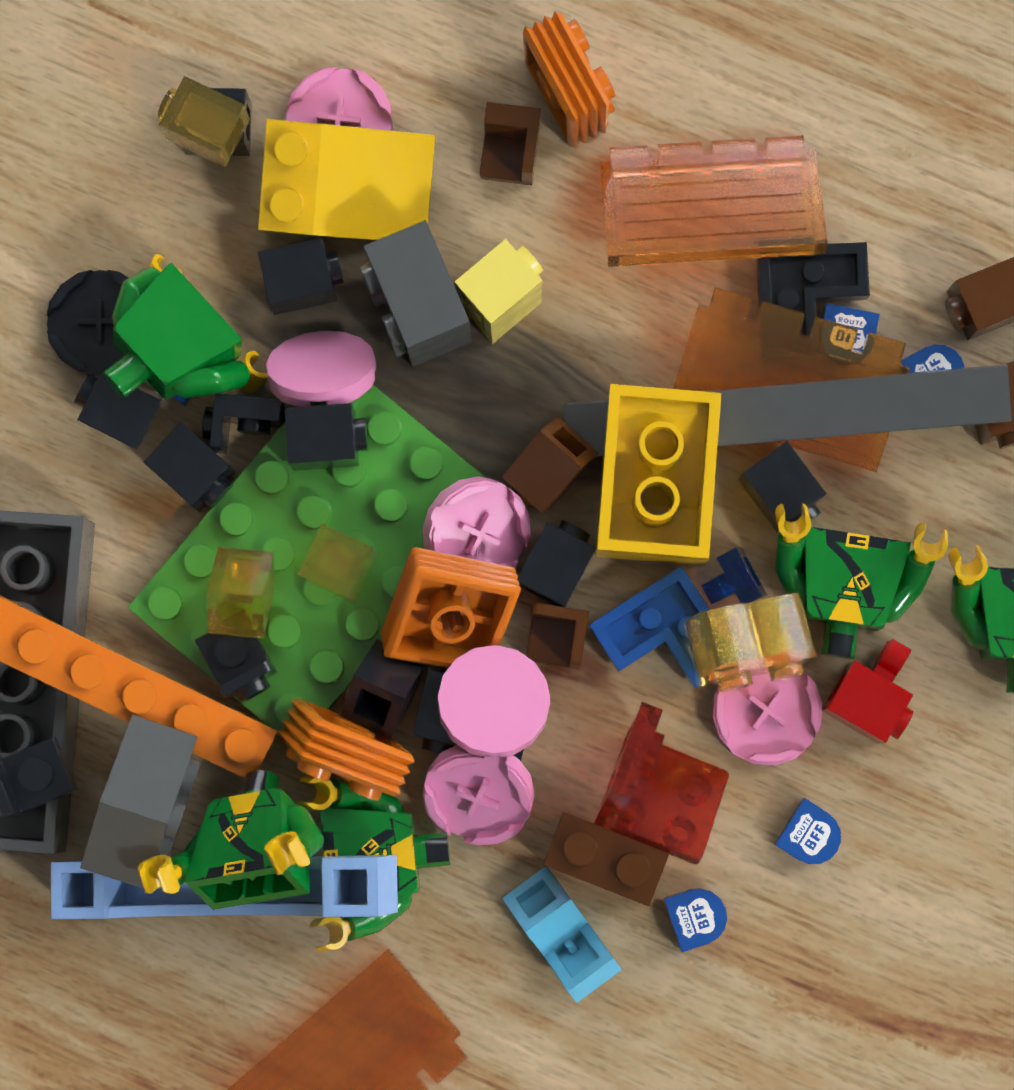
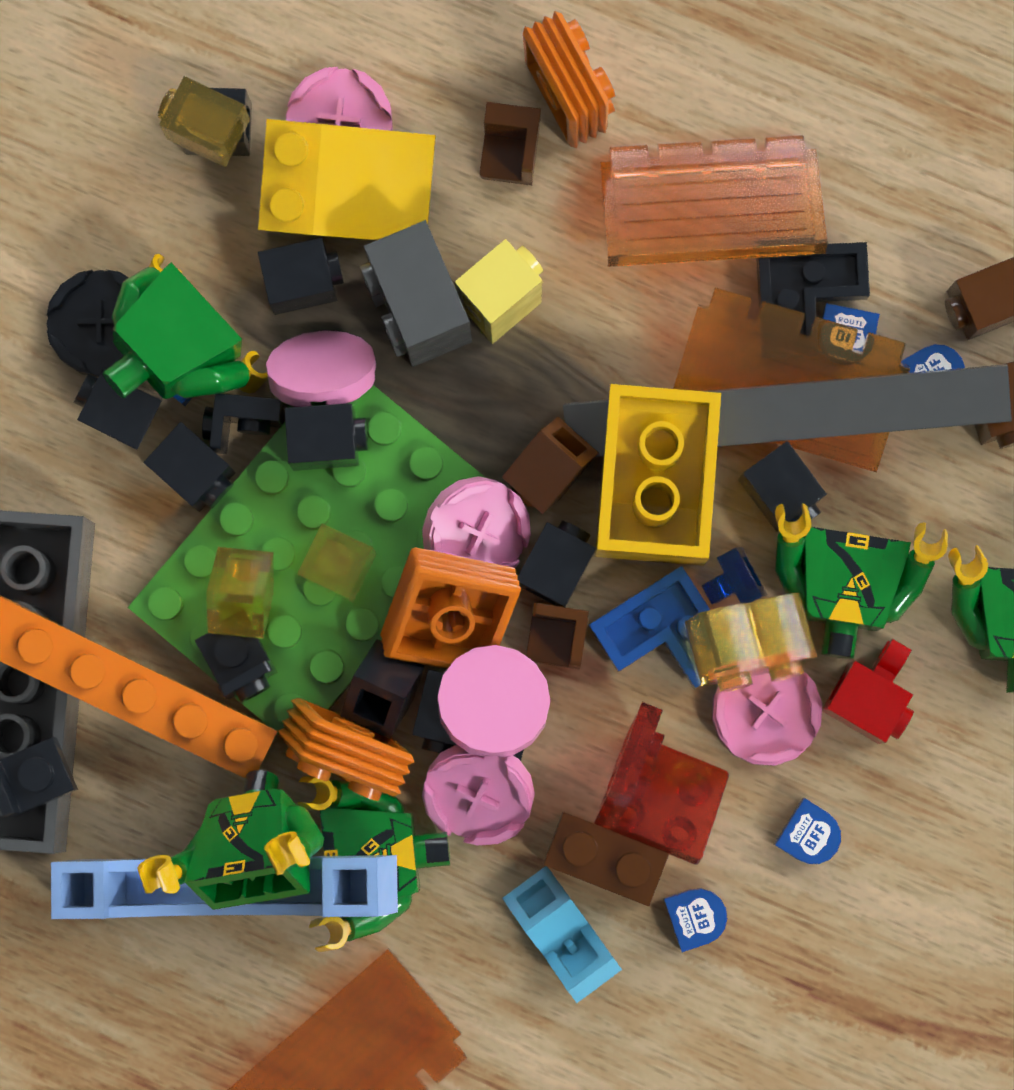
(141, 800): dark grey brick -> none

